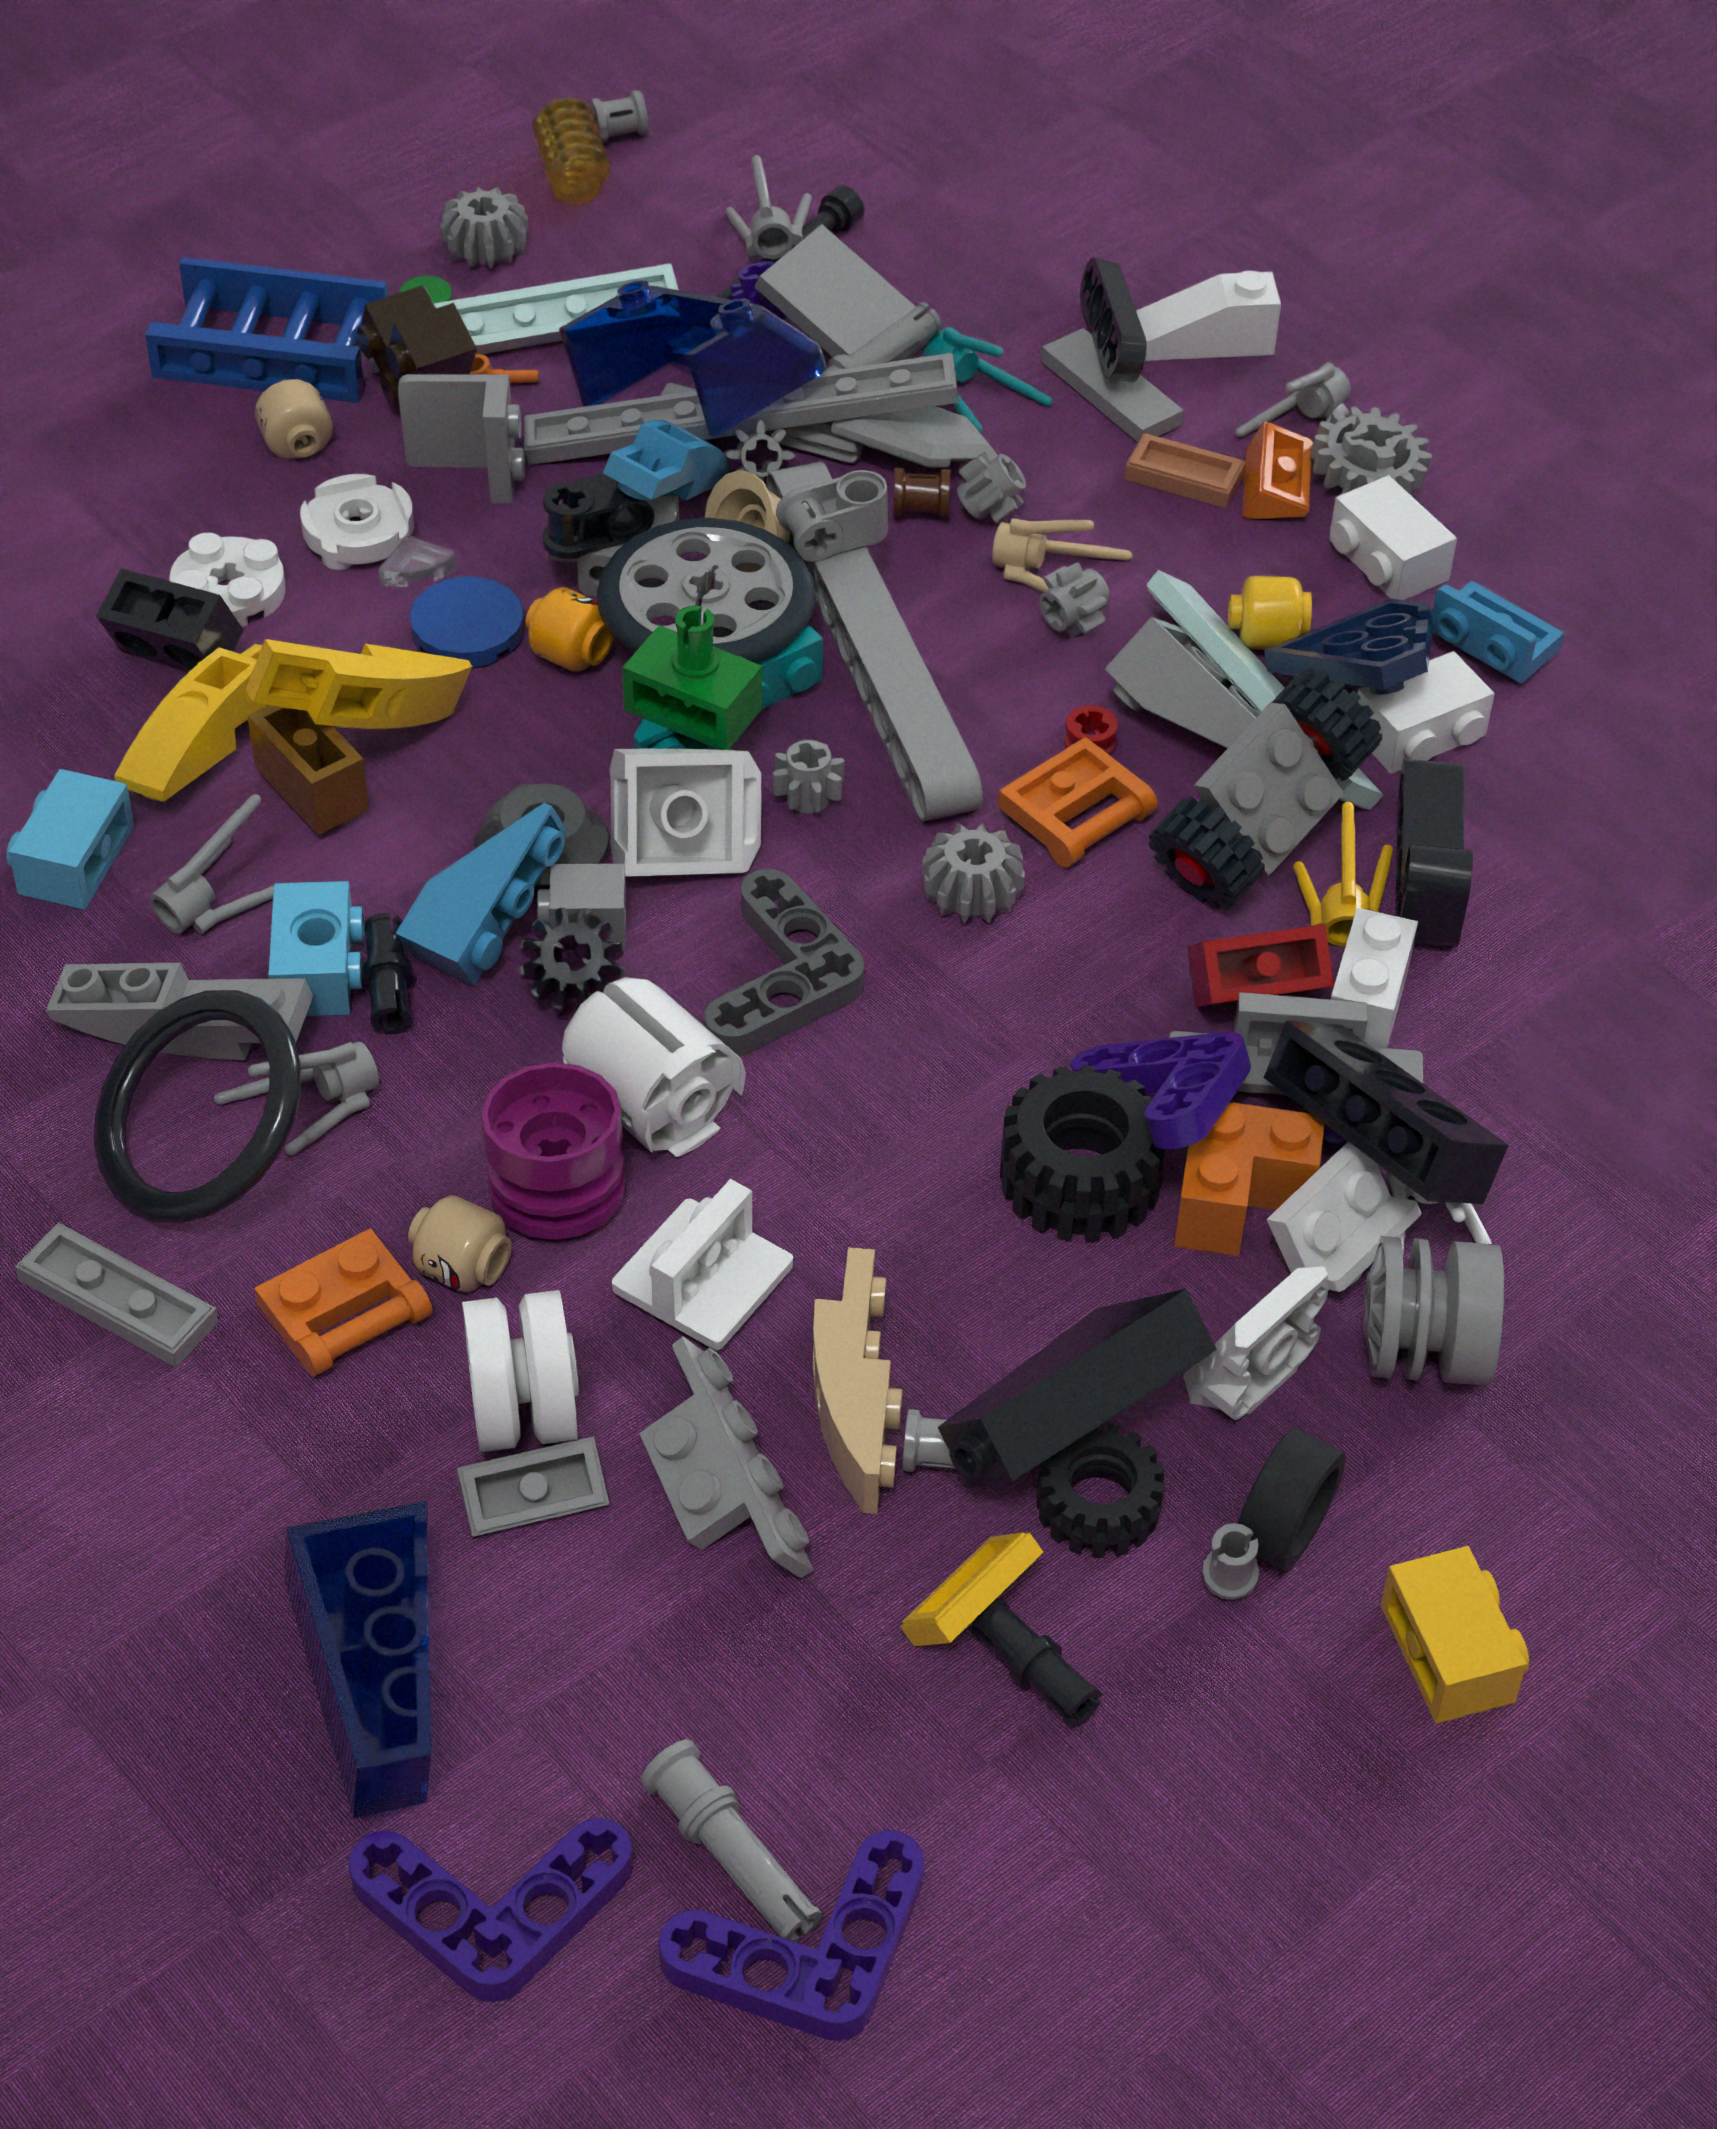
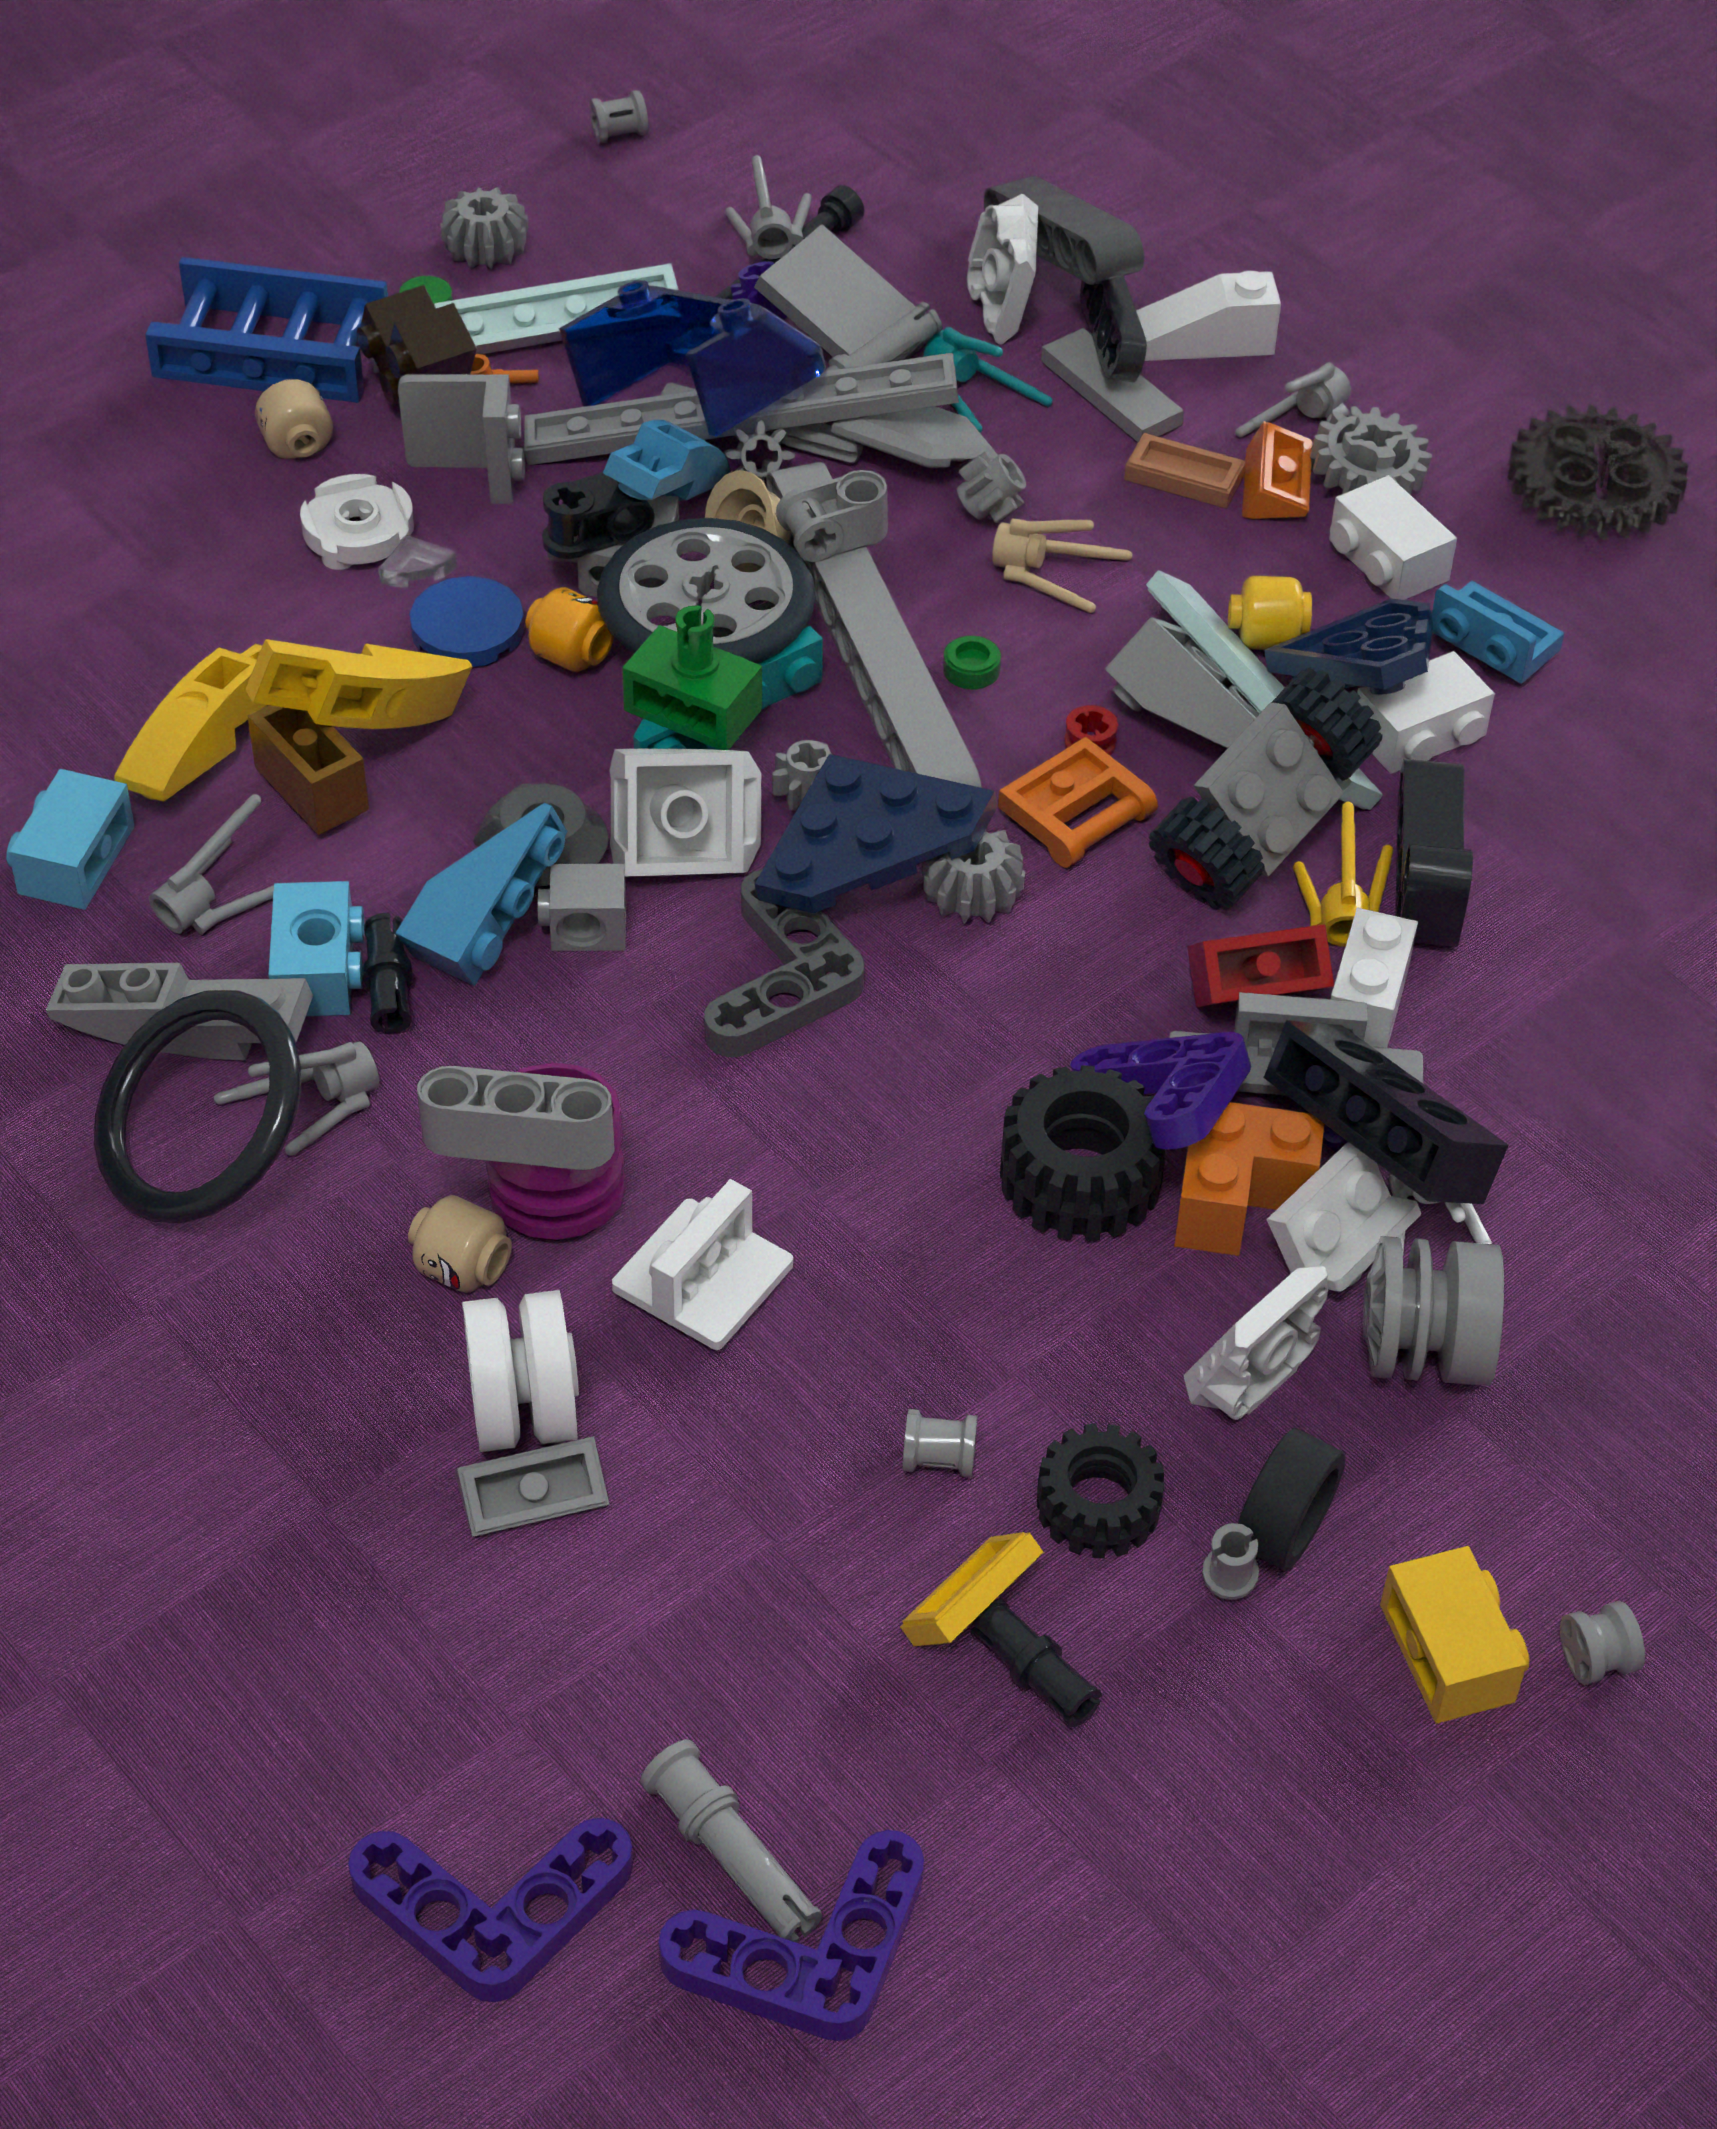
(117, 1294): light grey tile -> none
(167, 620): black brick -> none
(250, 565): white plate -> none
(332, 1290): orange plate -> none
(366, 1638): clear blue wedge -> none
(516, 1117): none -> light grey beam
(571, 150): clear yellow piece -> none
(586, 944): black gear -> none
(658, 1059): white cylinder -> none
(714, 1468): light grey bracket -> none
(854, 1383): tan slope -> none
(871, 829): none -> dark blue plate
(921, 493): reddish brown bush -> none
(971, 662): none -> green tile
(1004, 264): none -> white slope
(1074, 232): none -> dark grey beam
(1074, 599): light grey gear -> none
(1075, 1386): black slope -> none
(1602, 1642): none -> light grey wheel
(1635, 469): none -> clear smoke gear

